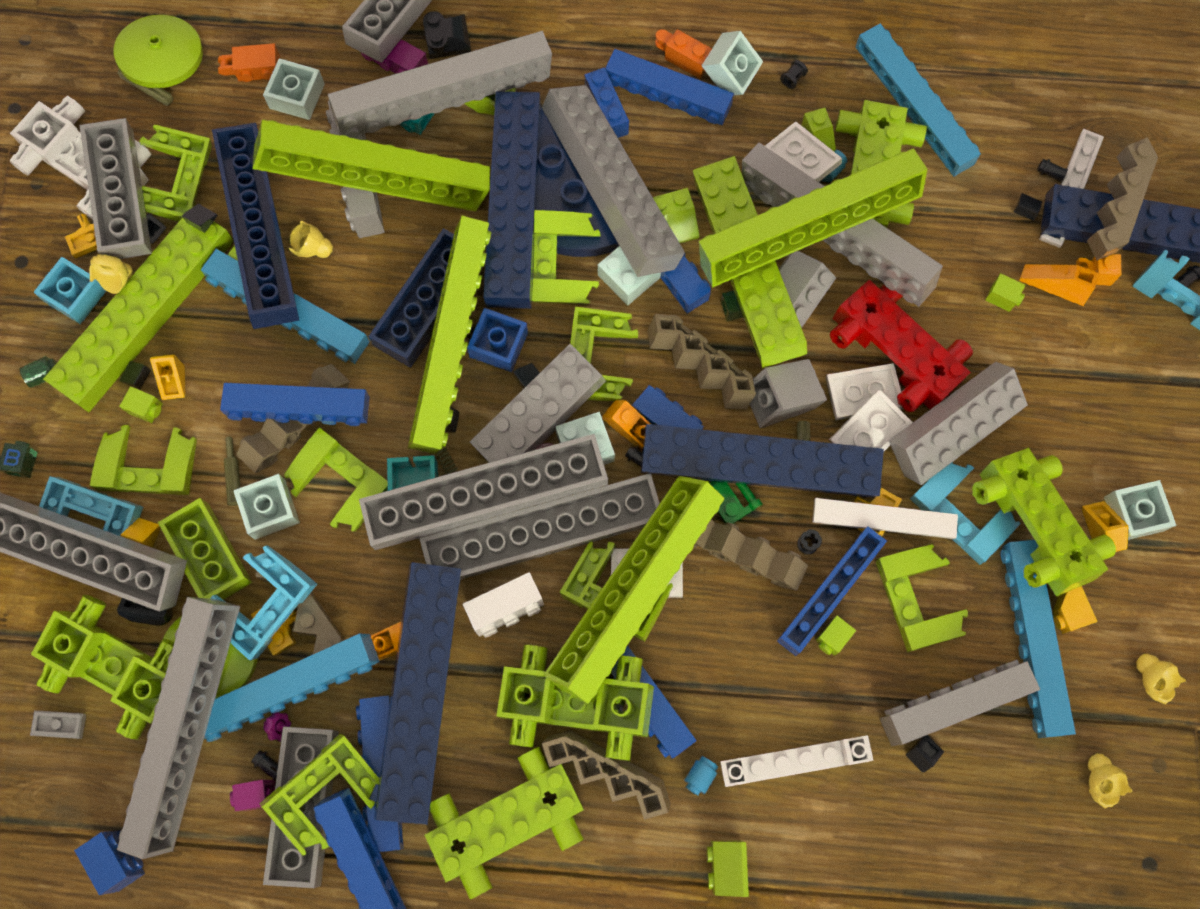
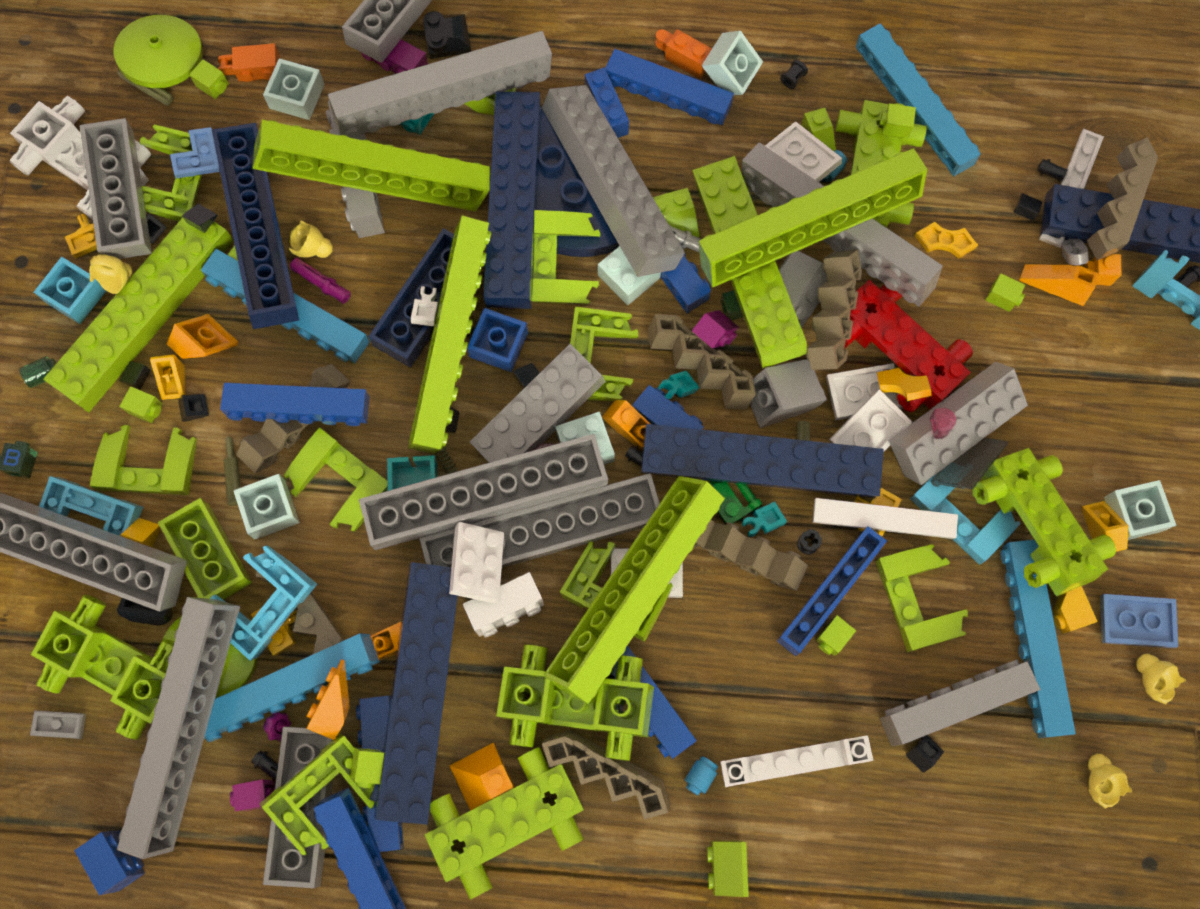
(193, 407): none -> black slope
(199, 337): none -> light orange slope
(200, 160): none -> medium blue plate
(209, 79): none -> lime brick
(327, 285): none -> magenta pin
(333, 704): none -> light orange slope
(367, 767): none -> lime brick
(425, 310): none -> white plate
(476, 562): none -> white plate
(482, 776): none -> light orange slope
(679, 383): none -> teal plate
(686, 239): none -> light grey pin
(716, 329): none -> magenta brick
(767, 518): none -> teal plate
(837, 300): none -> dark tan brick
(898, 120): none -> lime brick
(909, 386): none -> yellow tile
(937, 238): none -> yellow tile
(942, 422): none -> clear pink brick
(970, 466): none -> clear smoke piece
(1074, 251): none -> light grey beam
(1139, 621): none -> medium blue plate

